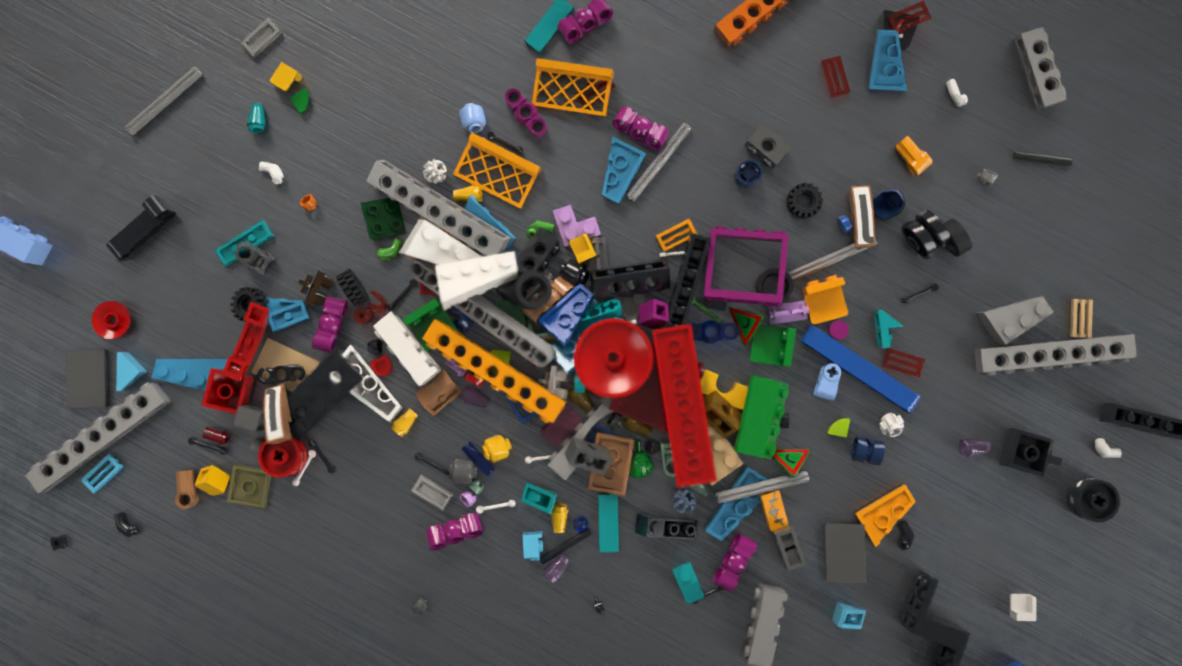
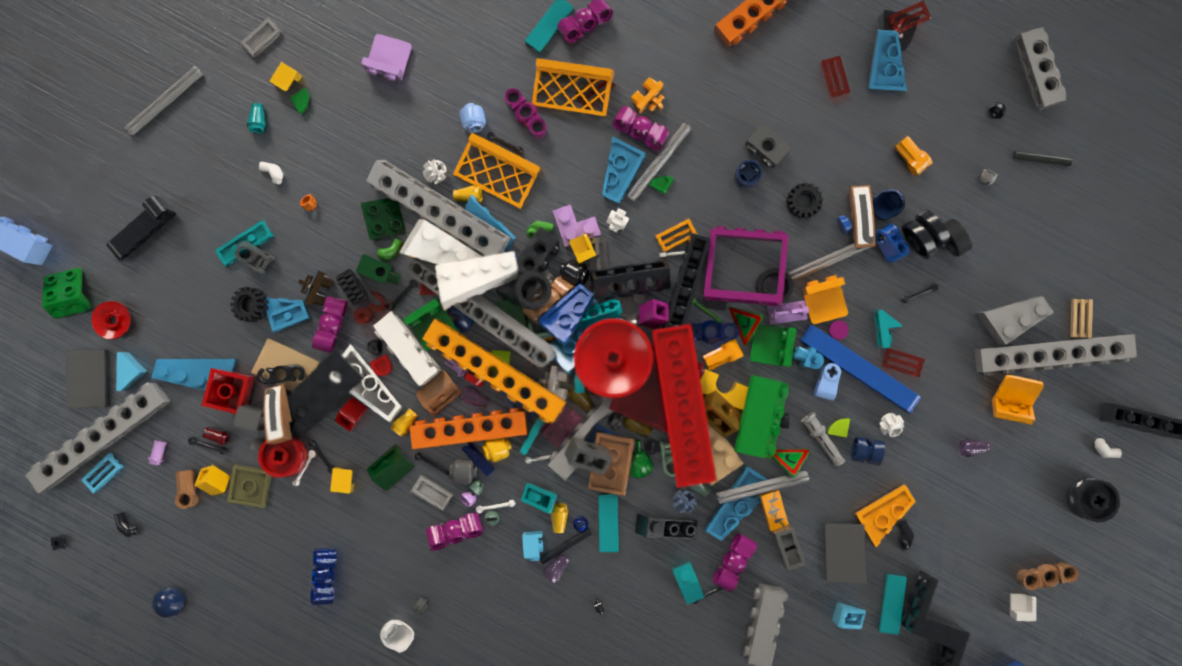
(64, 294): none -> green bracket
(157, 452): none -> lavender pin
(168, 602): none -> dark blue hair
(248, 342): red slope -> none
(323, 576): none -> clear blue piece
(341, 480): none -> yellow panel
(350, 414): none -> red brick
(368, 267): none -> dark green torso
(387, 57): none -> lavender bracket
(389, 468): none -> dark green panel
(397, 635): none -> white hair
(420, 438): none -> orange brick
(490, 514): none -> sand green hinge
(531, 436): none -> teal tile
(617, 220): none -> white gear
(642, 102): none -> light orange hips
(661, 184): none -> green tile
(726, 353): none -> light orange piece
(808, 357): none -> dark azure hips
(818, 431): none -> light grey pin
(892, 244): none -> blue piece
(892, 604): none -> teal tile
(954, 92): white arm -> none
(994, 114): none -> black hinge
(1016, 399): none -> light orange bracket
(1039, 452): black hinge -> none
(1056, 575): none -> medium nougat piece

